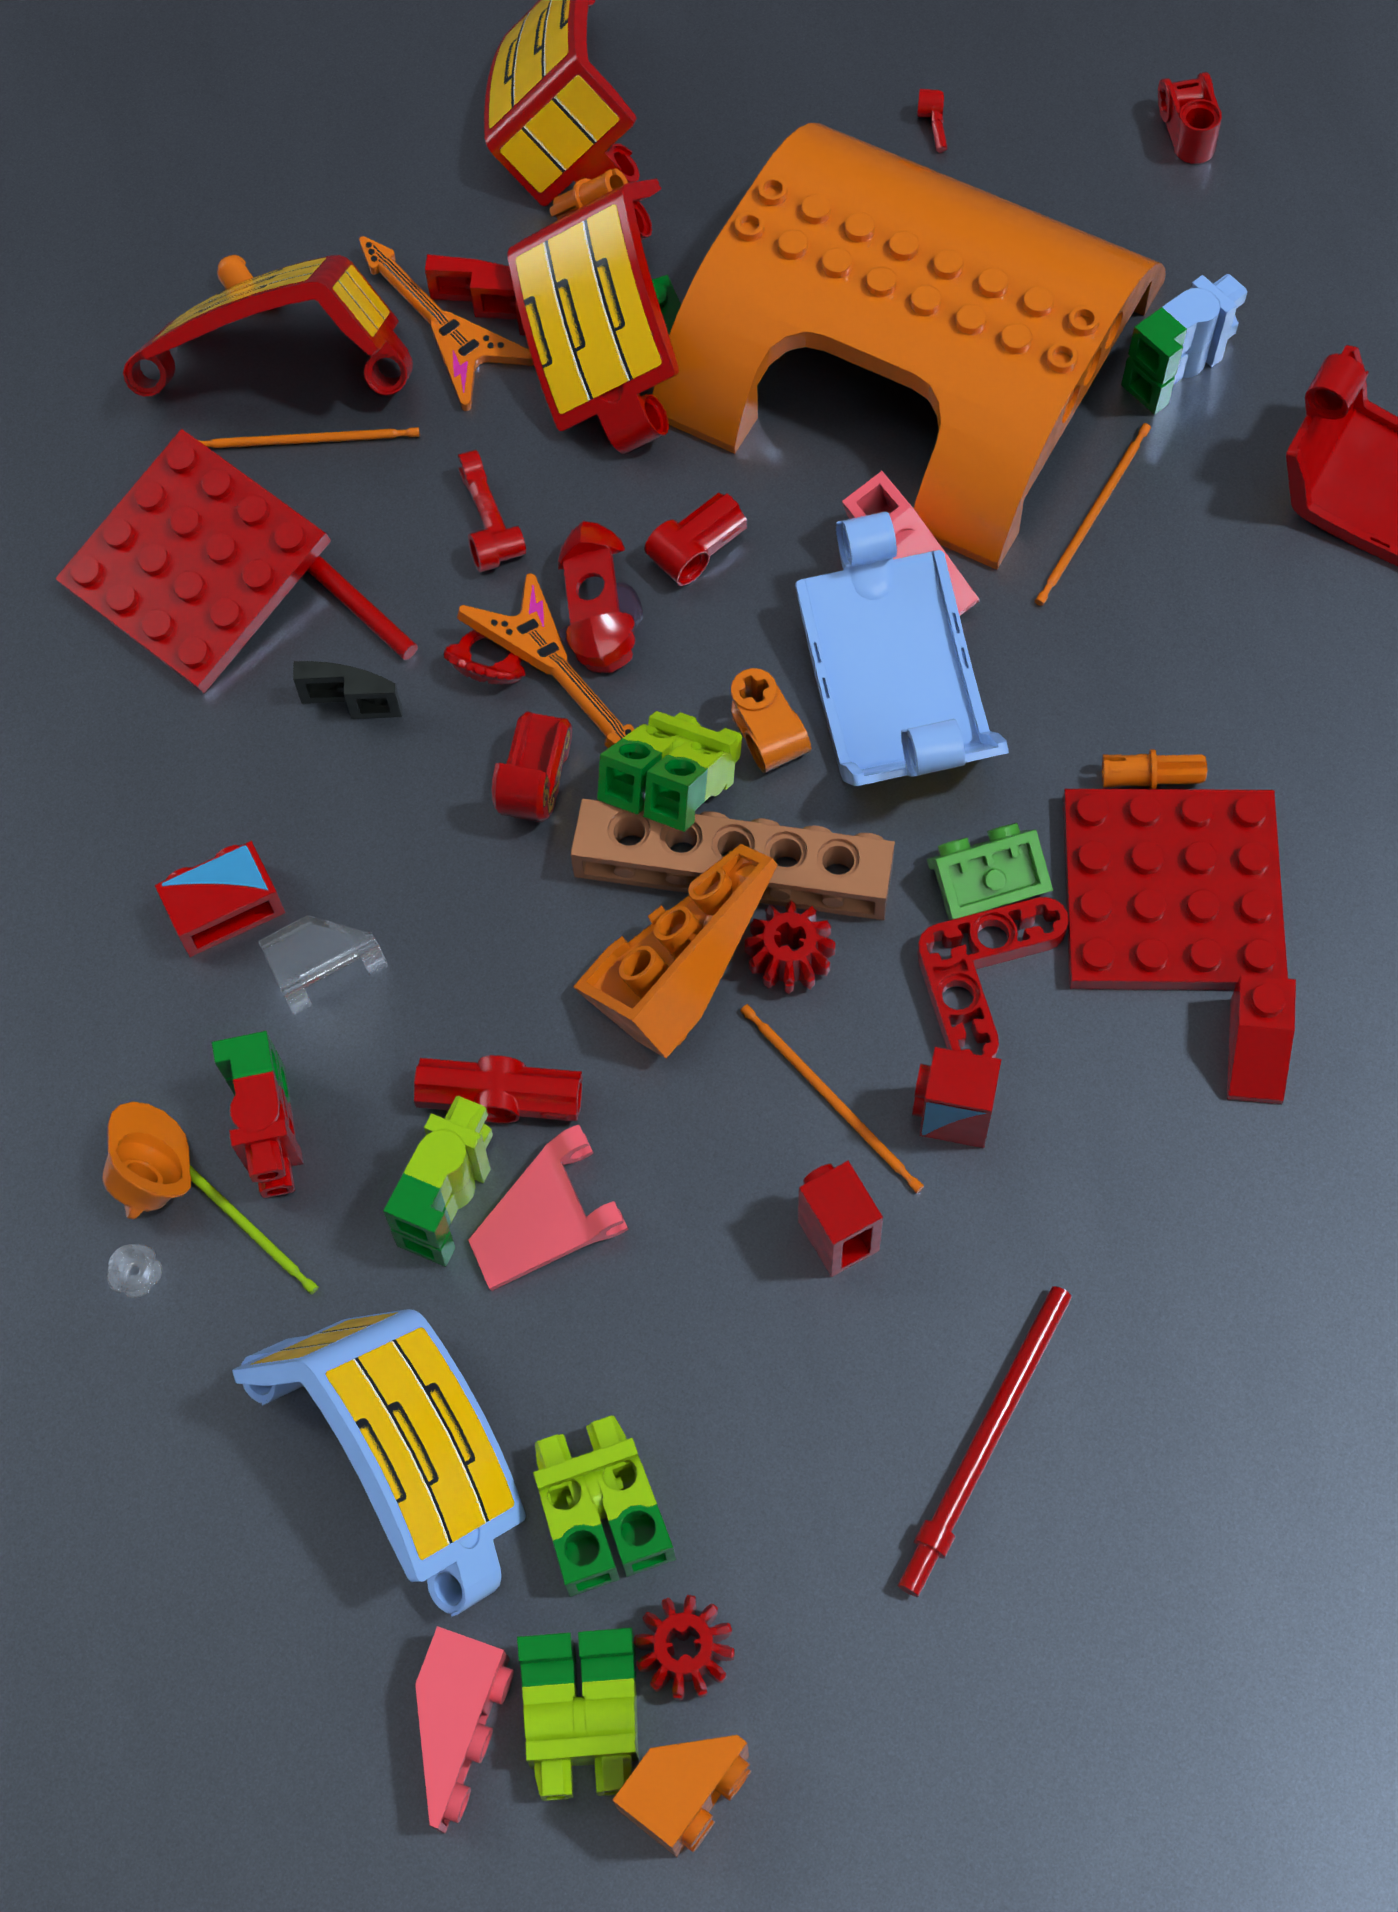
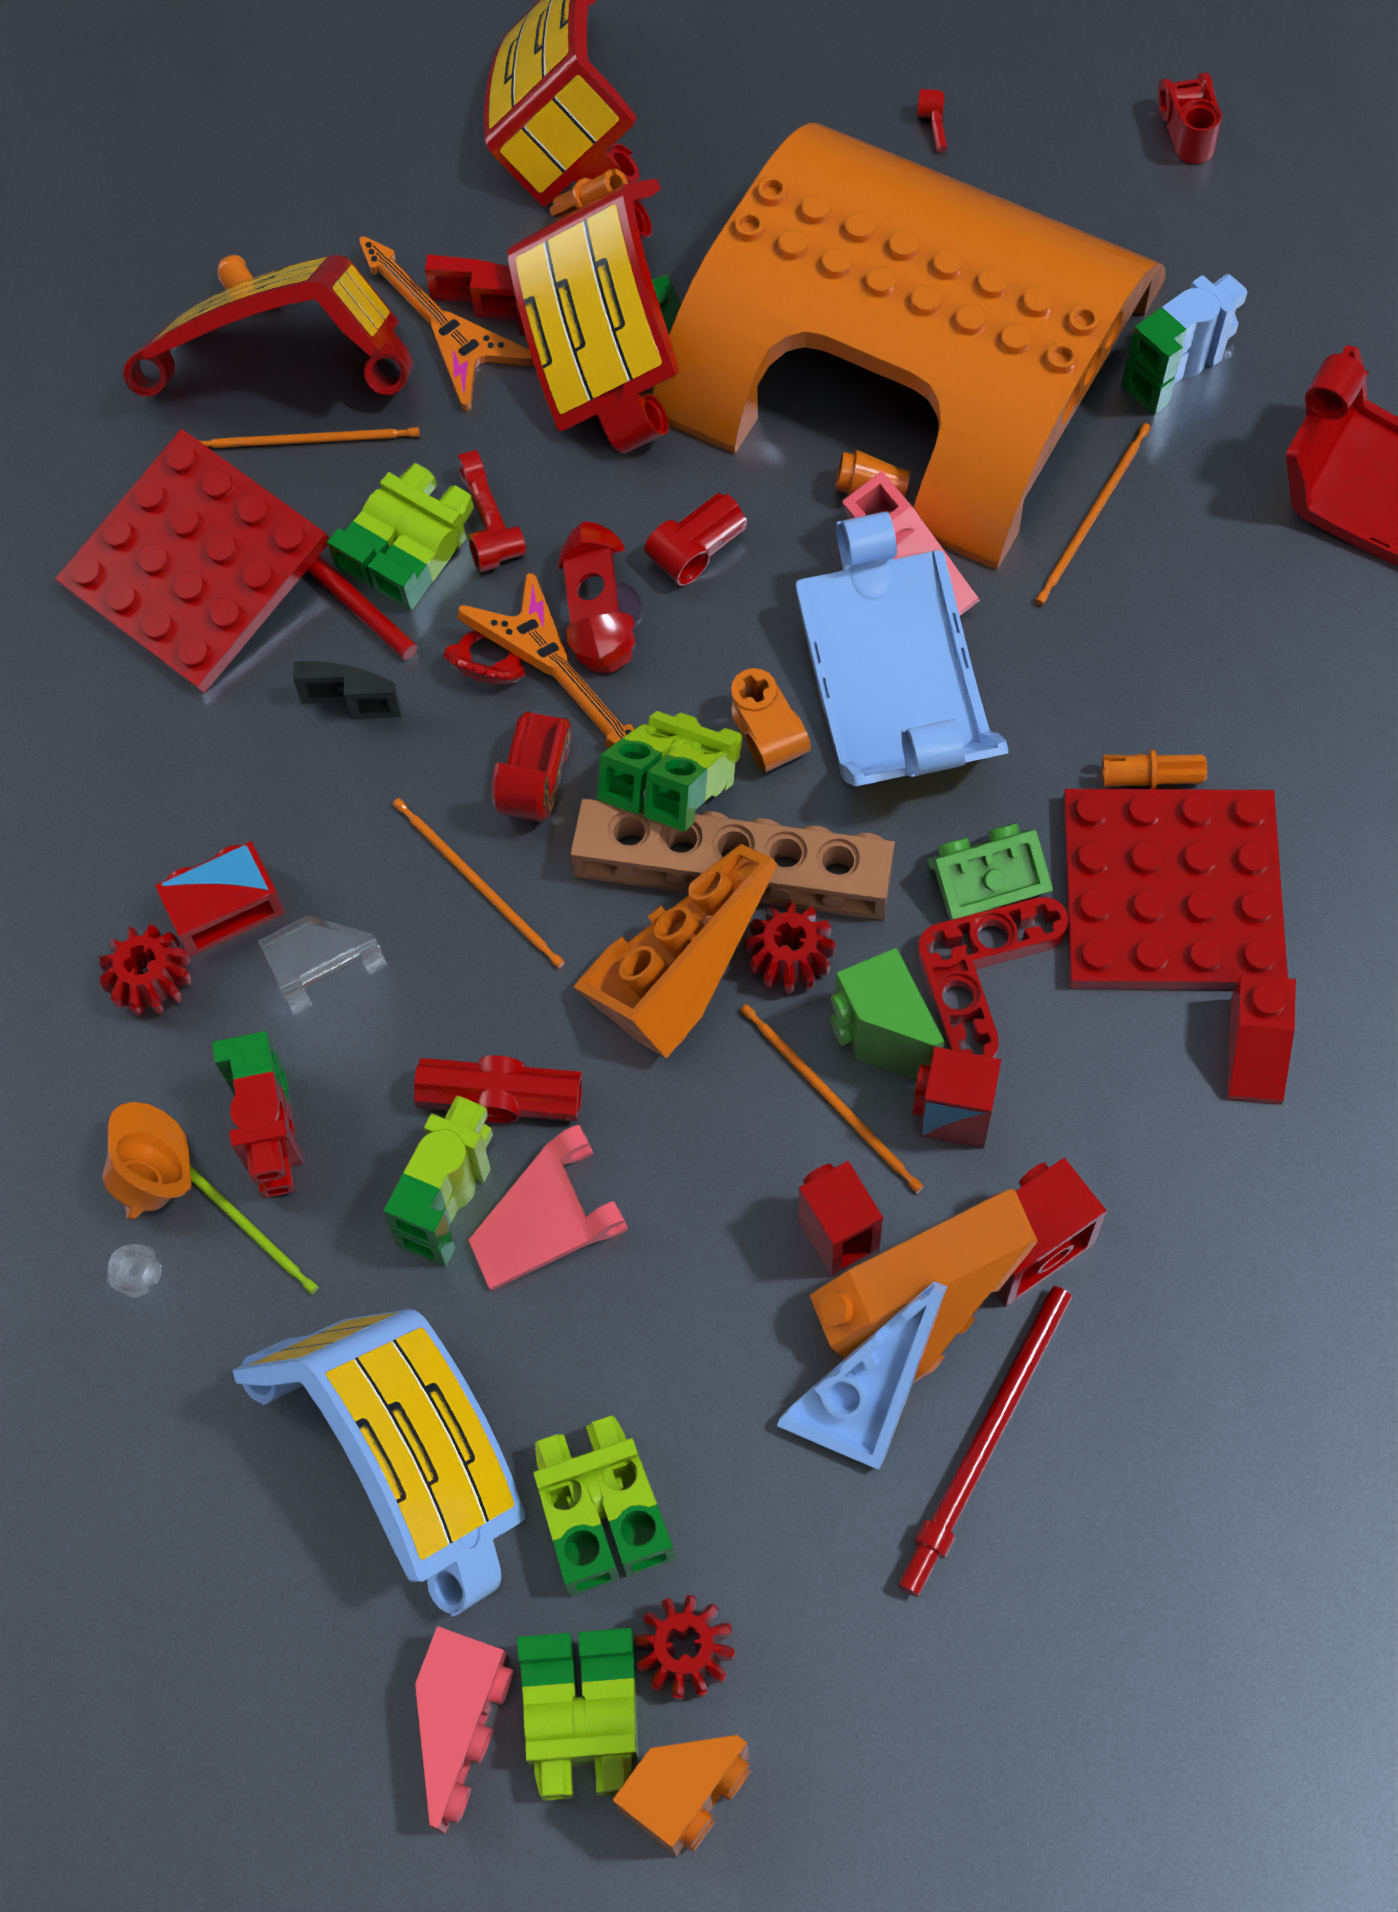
(165, 970): none -> red gear
(403, 536): none -> lime hips
(462, 867): none -> orange piece
(860, 467): none -> orange cone
(865, 1394): none -> light blue wing
(884, 1015): none -> bright green slope
(966, 1253): none -> orange wedge
(1063, 1218): none -> red brick

